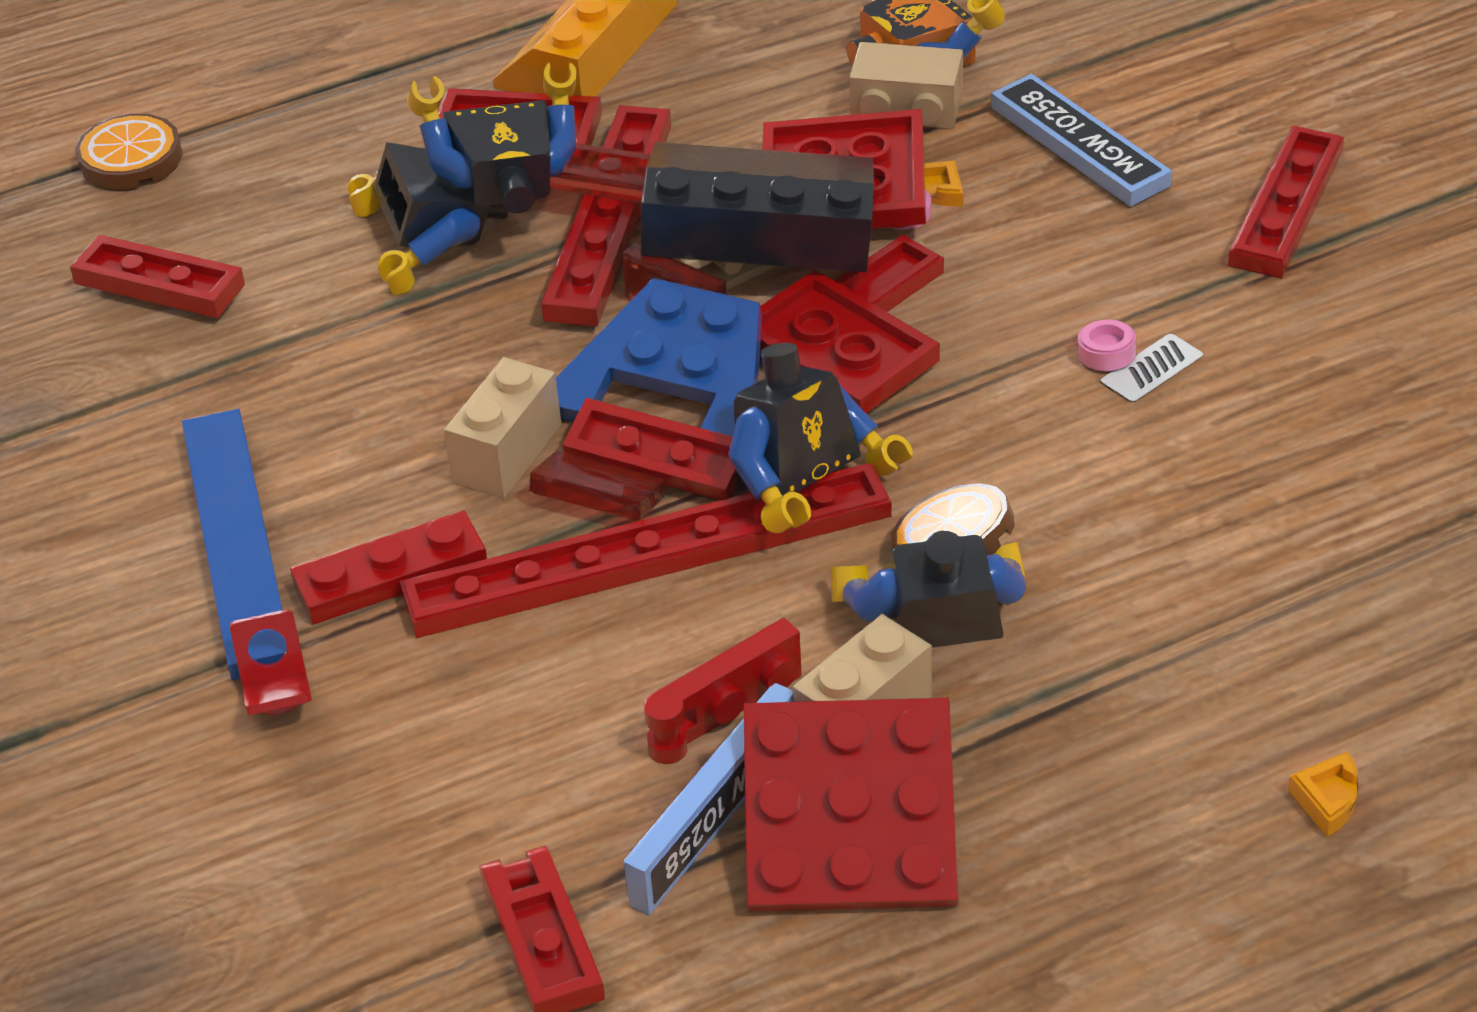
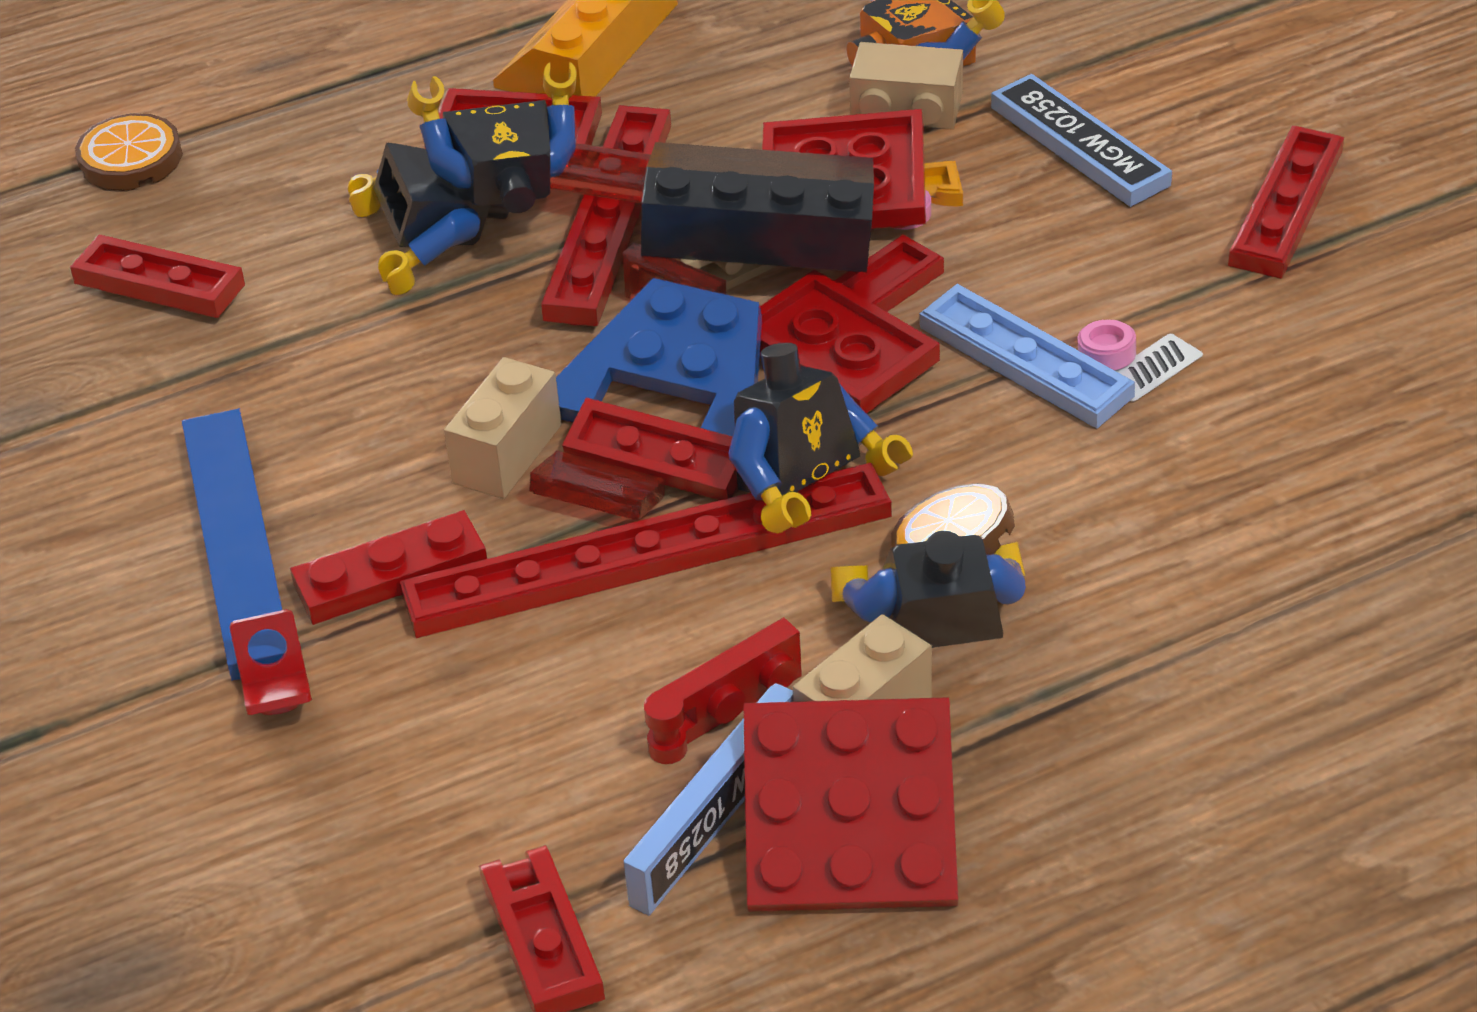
(1027, 355): none -> light blue tile
(1327, 791): light orange tile -> none

